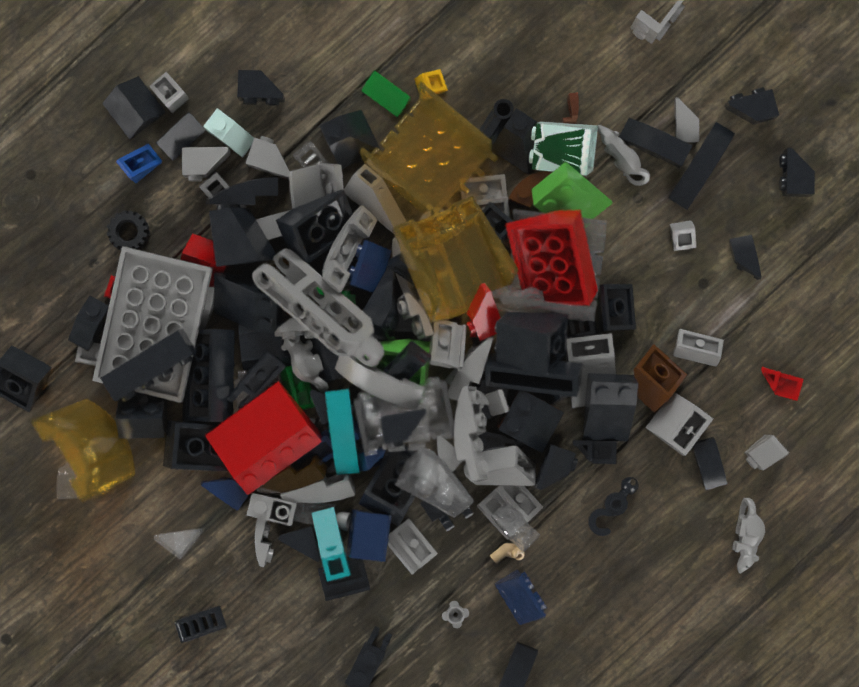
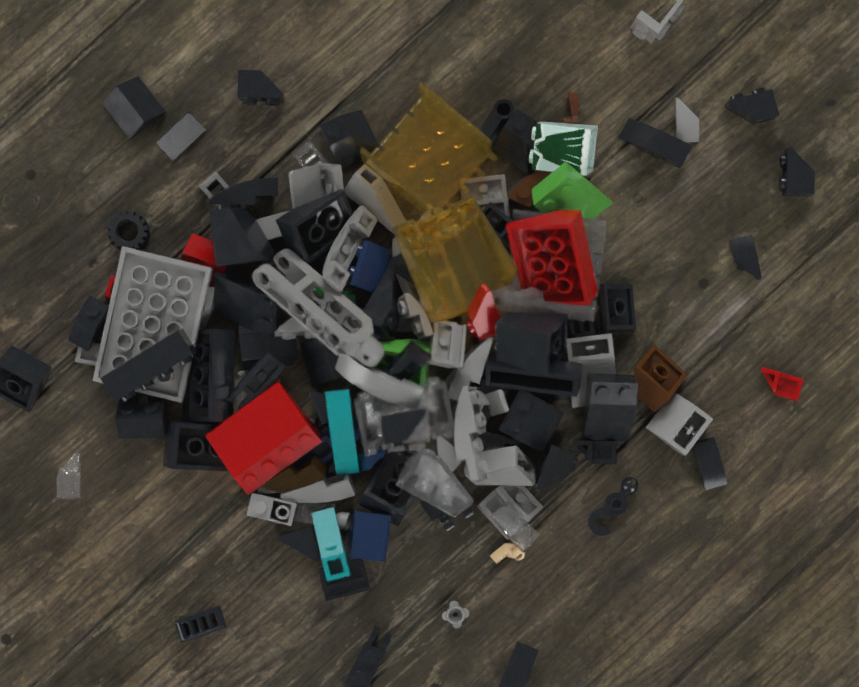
(90, 446): clear yellow windscreen -> none
(139, 163): blue slope -> none
(169, 92): light grey slope -> none
(179, 541): clear slope -> none
(202, 161): light grey slope -> none
(227, 491): dark blue slope -> none
(229, 132): light aqua slope -> none
(262, 548): light grey slope -> none
(267, 158): light grey slope -> none
(297, 388): green slope -> none
(304, 363): light grey animal -> none
(386, 94): green slope -> none
(410, 546): light grey plate -> none
(433, 80): yellow slope -> none
(519, 598): dark blue slope -> none
(625, 157): light grey animal -> none
(683, 235): light grey slope -> none
(698, 347): light grey slope -> none
(701, 166): black slope -> none
(751, 532): light grey animal -> none
(765, 452): light grey slope -> none

